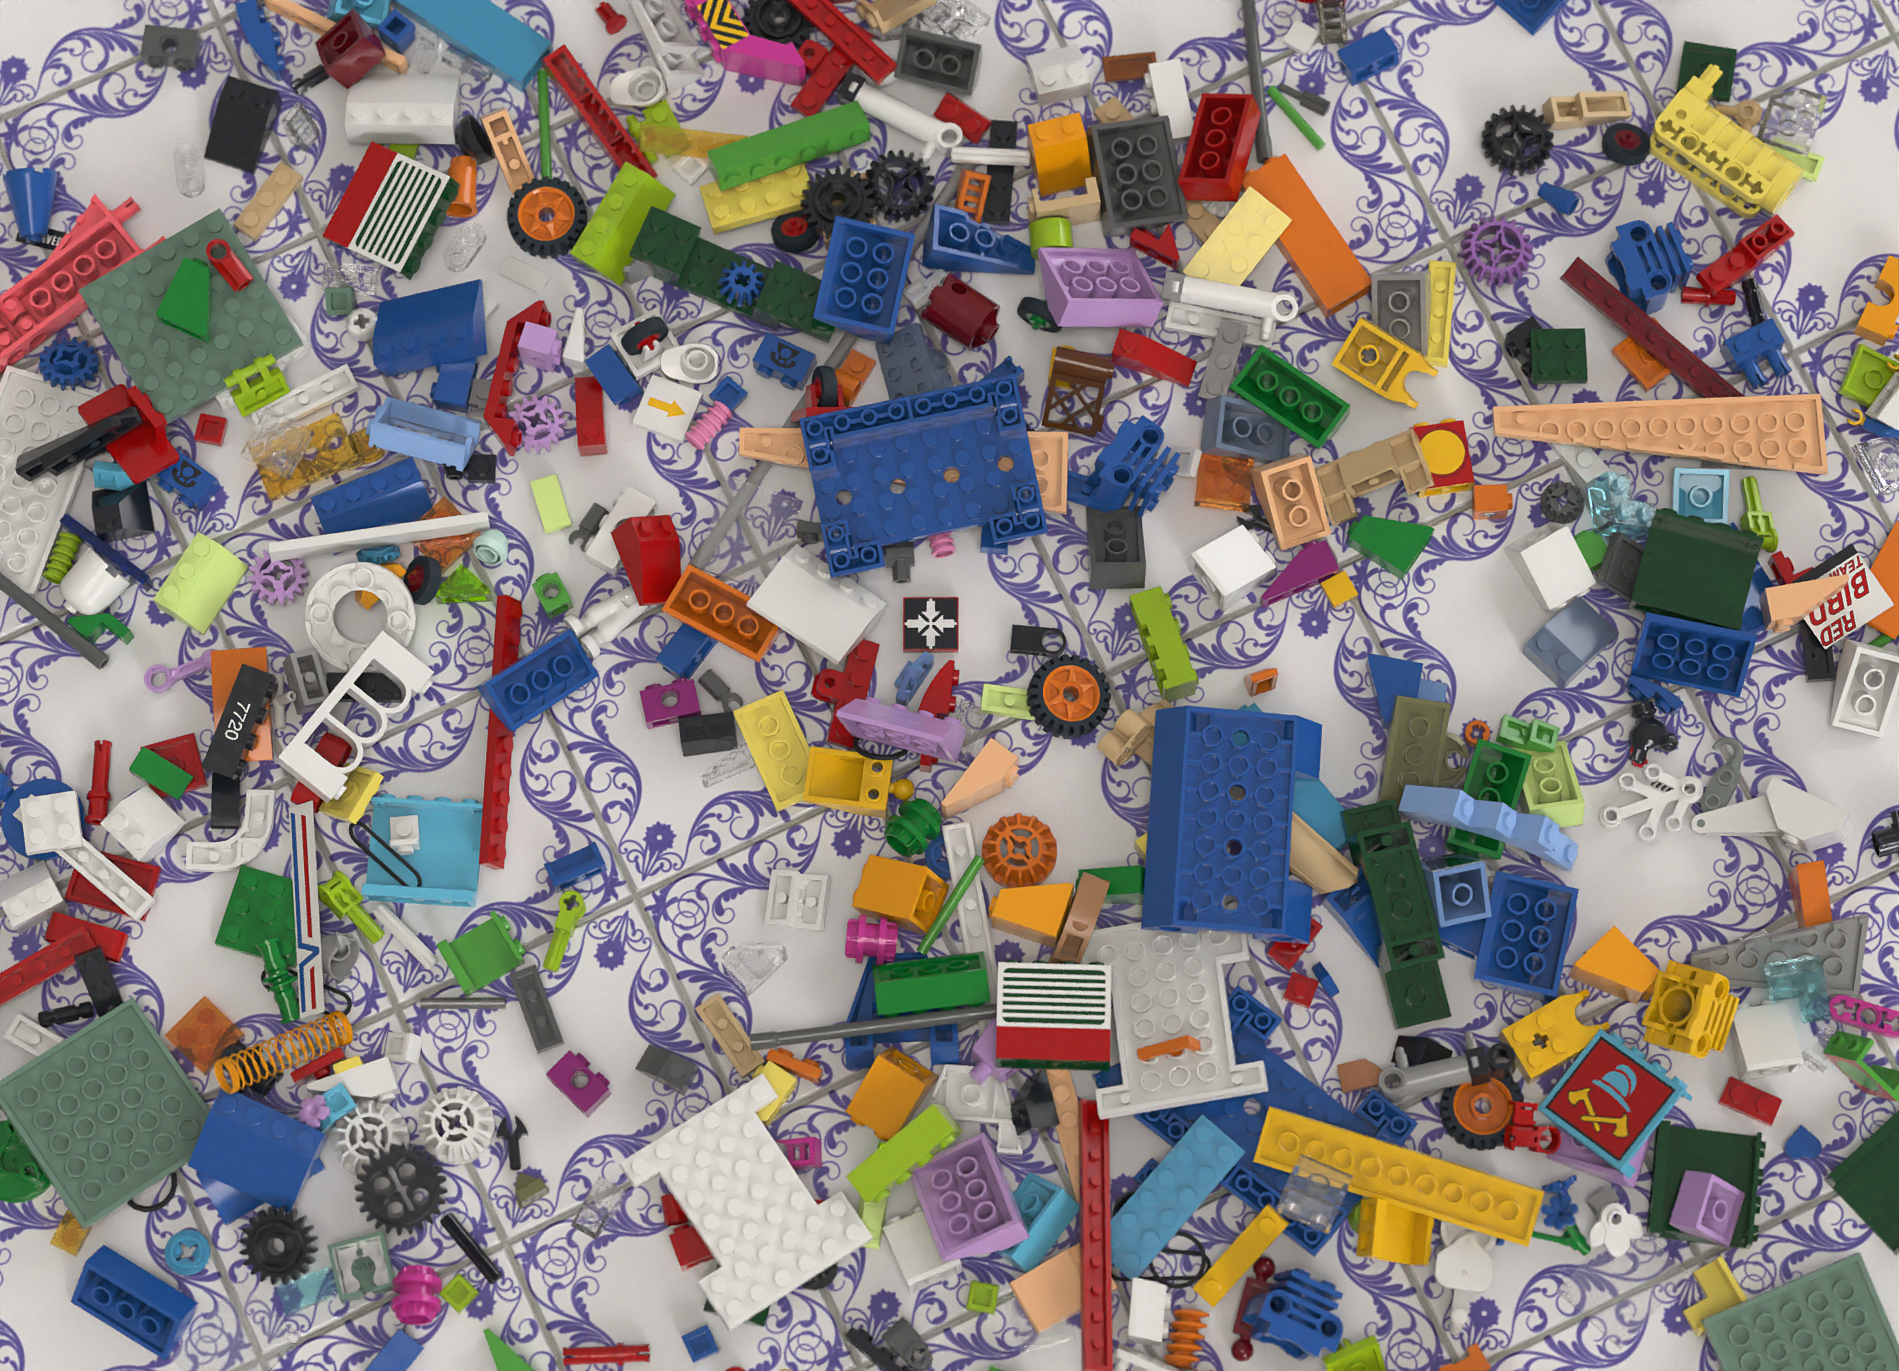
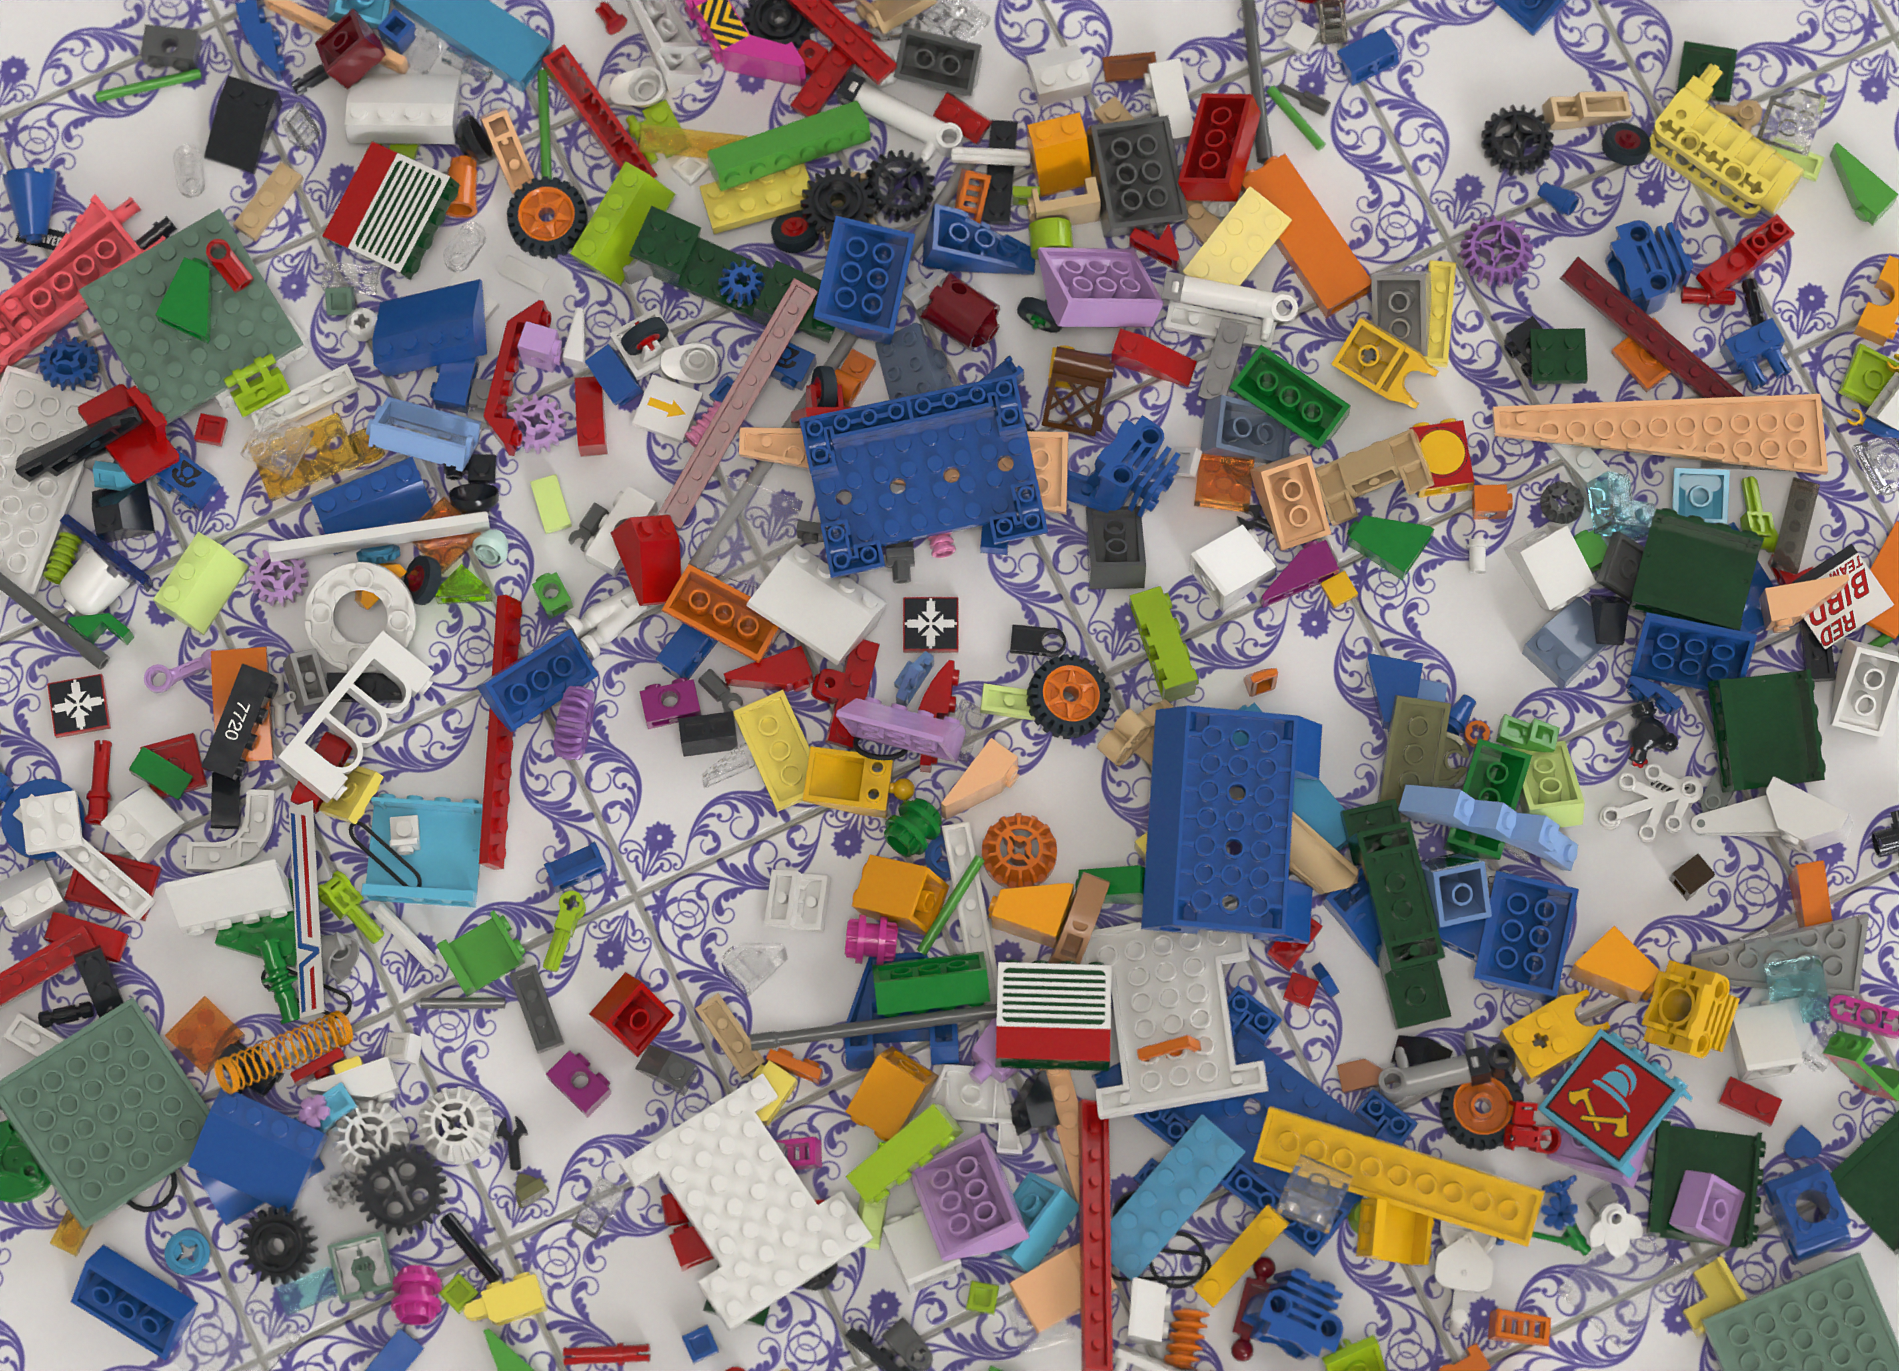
(79, 706): none -> tile
(148, 85): none -> bright green bar
(163, 228): none -> black pin
(230, 897): none -> white slope
(347, 1196): none -> light grey gear
(474, 498): none -> black piece
(508, 1301): none -> light yellow hinge
(574, 723): none -> medium lavender gear
(631, 1014): none -> red slope
(738, 402): none -> plate
(778, 672): none -> red slope
(1021, 193): none -> lime tile
(1460, 714): none -> blue cone
(1477, 556): none -> white pin
(1495, 1327): none -> orange slope
(1609, 619): none -> black slope
(1691, 876): none -> dark brown panel
(1766, 730): none -> dark green panel
(1795, 525): none -> clear smoke tile
(1803, 1238): none -> blue piece
(1864, 189): none -> bright green slope

